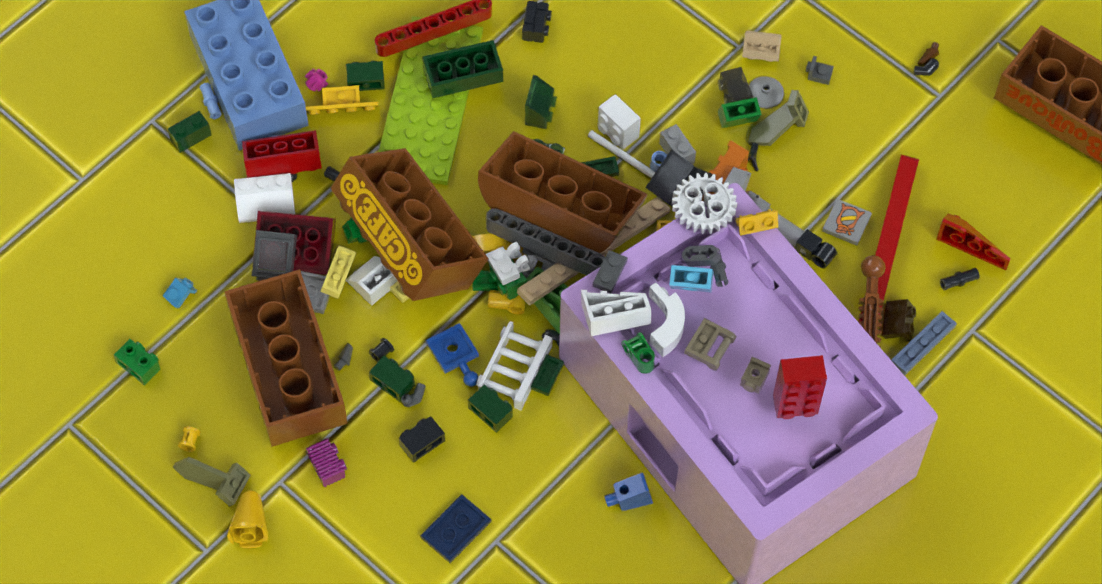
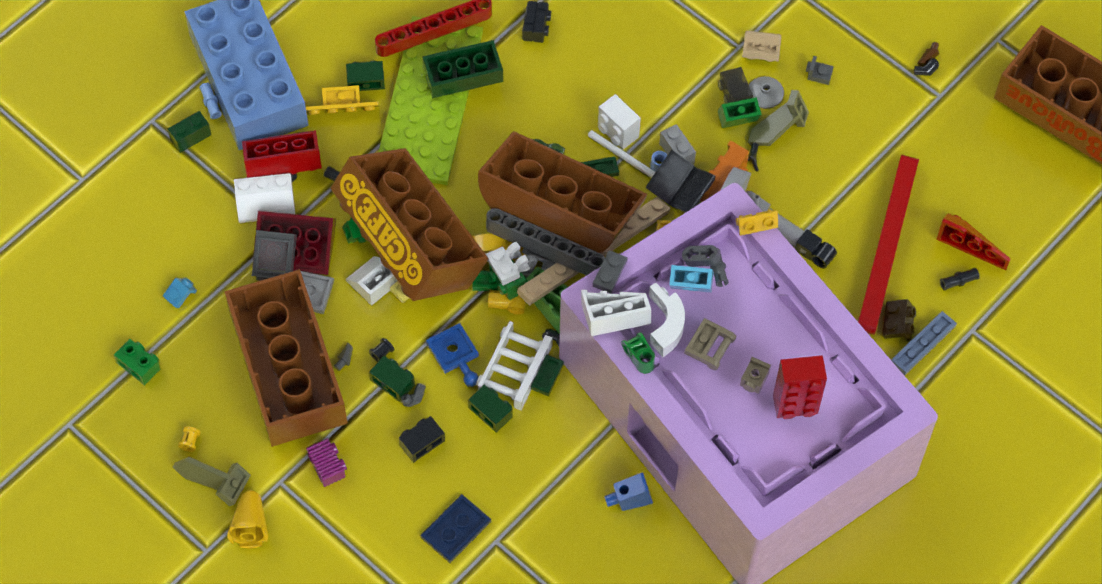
(316, 79): dark pink gear -> none
(338, 272): light yellow plate -> none
(539, 103): clear green slope -> none
(685, 206): white gear -> none
(847, 222): light grey tile -> none
(872, 268): dark orange gear -> none

